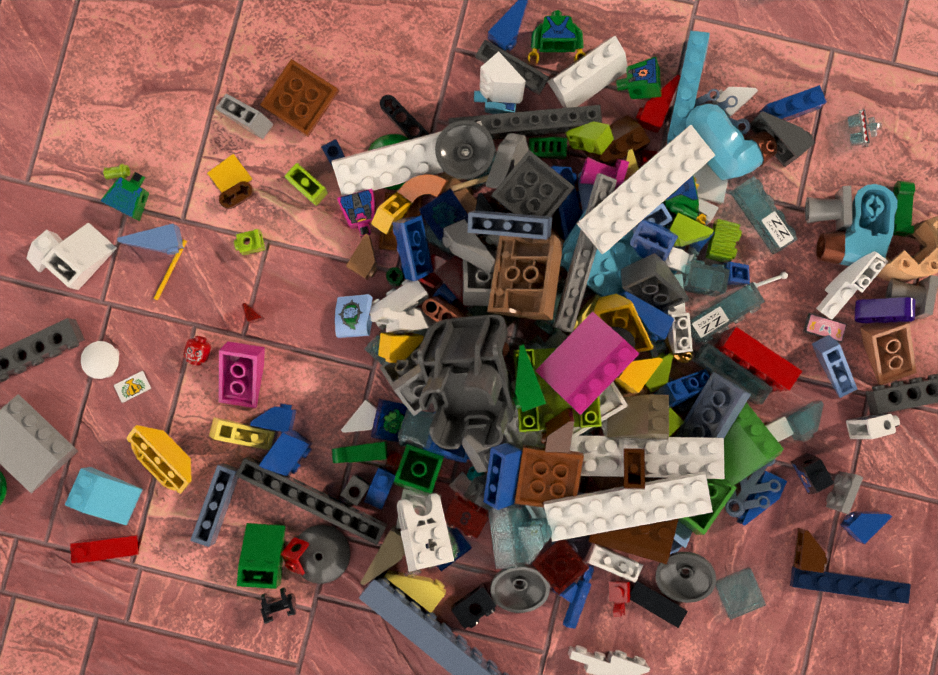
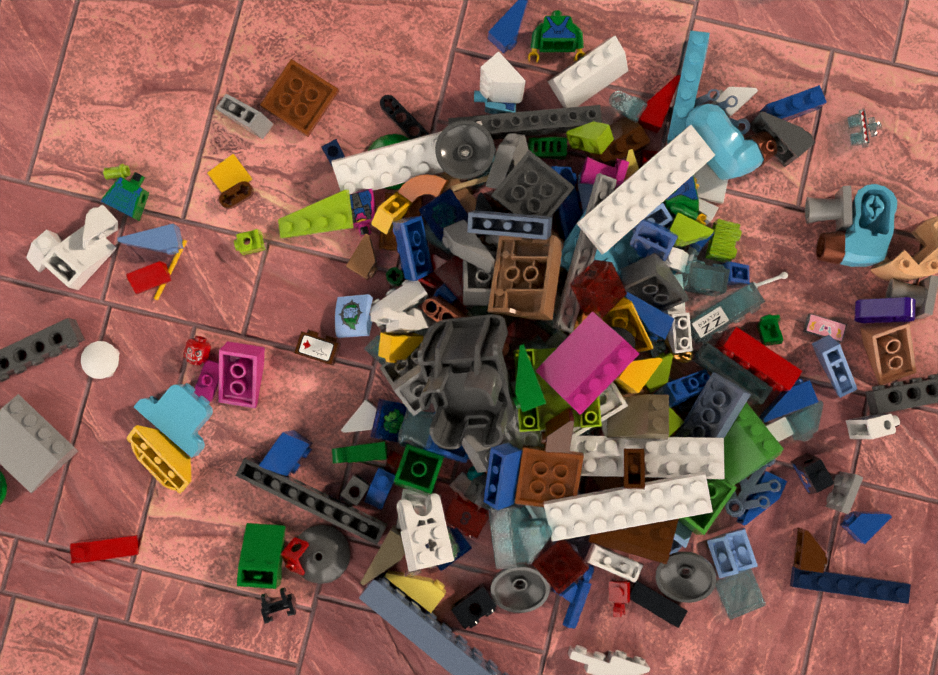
(98, 225): none -> white slope
(103, 496): medium azure slope -> none
(132, 386): white sticker -> none
(149, 277): none -> red slope
(178, 416): none -> medium azure brick
(208, 380): none -> dark pink plate
(215, 505): sand blue brick -> none
(241, 434): light yellow slope -> none
(251, 314): clear red slope -> none
(277, 418): blue slope -> none
(306, 184): lime brick -> none
(317, 348): none -> brick
(323, 216): none -> lime wing
(534, 79): dark grey plate -> none
(598, 288): none -> clear red brick
(627, 105): none -> clear light blue piece
(642, 80): green torso -> none
(732, 552): none -> light blue slope
(764, 215): clear light blue brick -> none
(769, 330): none -> green bracket
(798, 397): none -> blue slope
(850, 280): white slope -> none
(904, 194): green leg -> none

